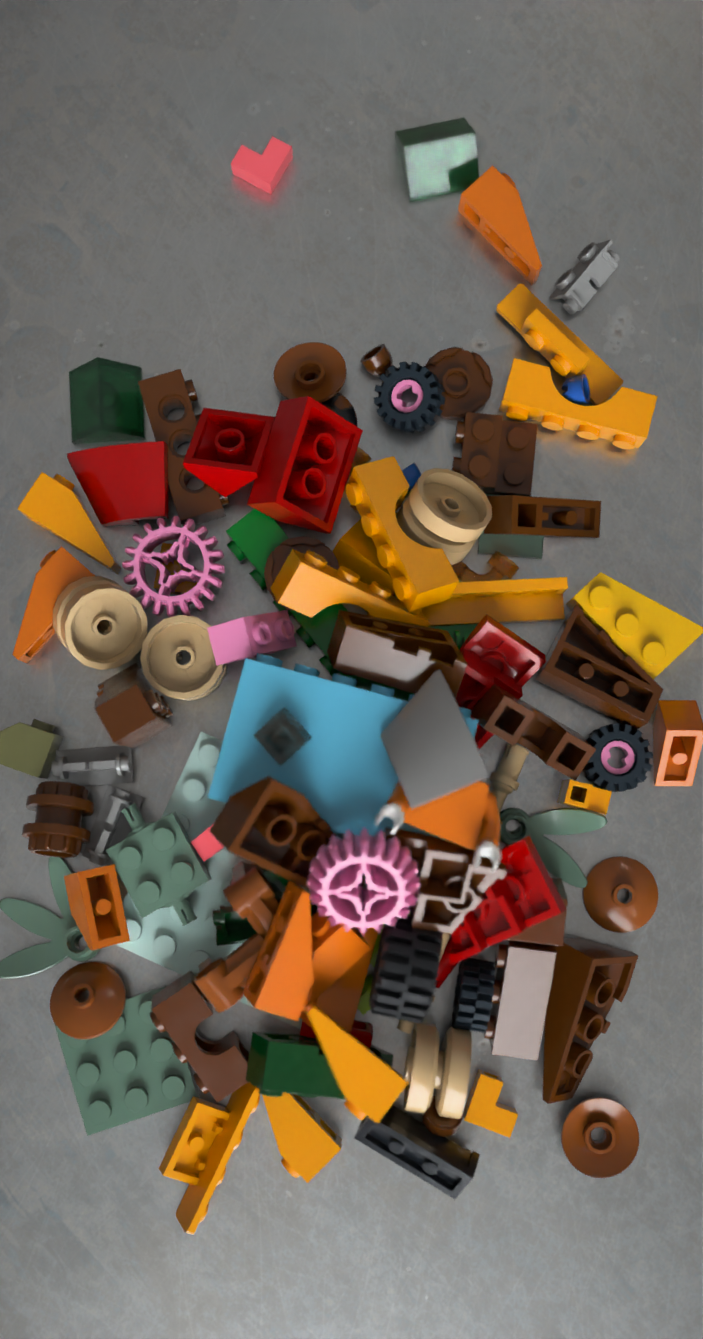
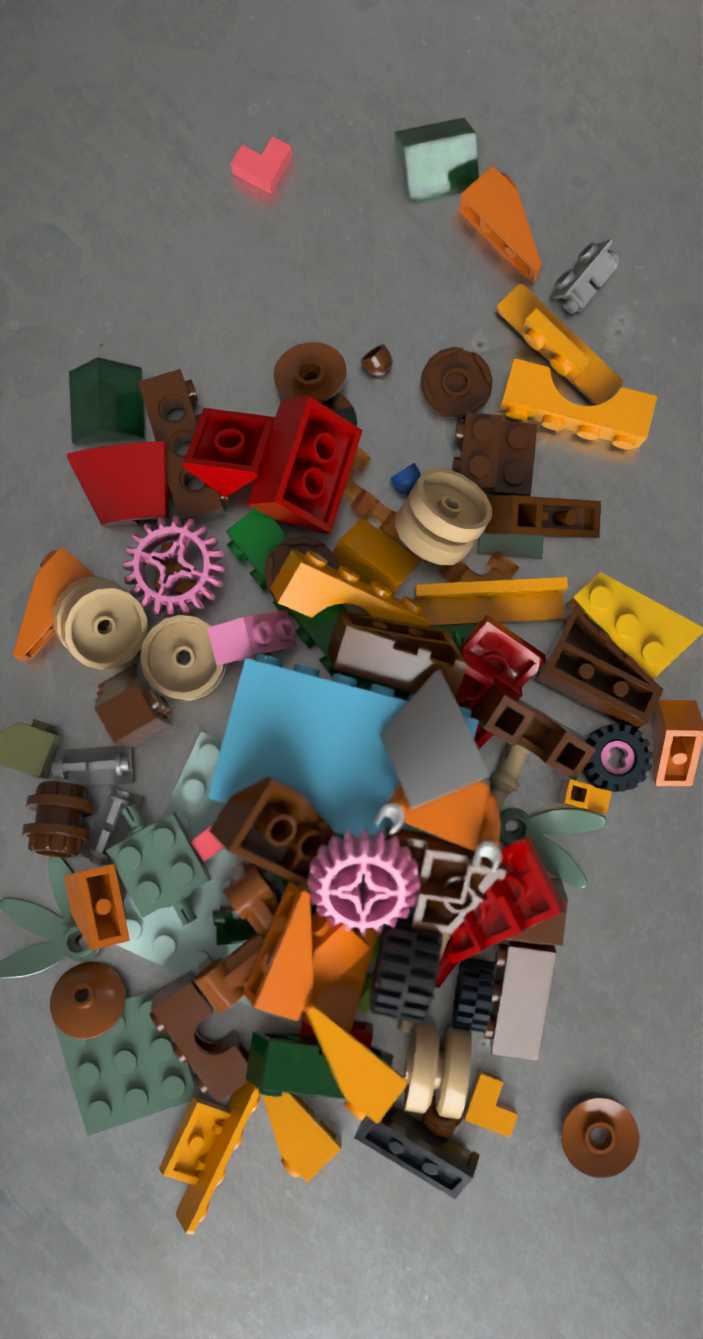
(62, 513): light orange slope -> none
(282, 736): clear smoke tile -> none
(418, 572): light orange arch -> none
(423, 384): black bush -> none
(577, 389): blue hinge -> none
(581, 994): reddish brown wedge -> none
(601, 894): dark orange dish -> none

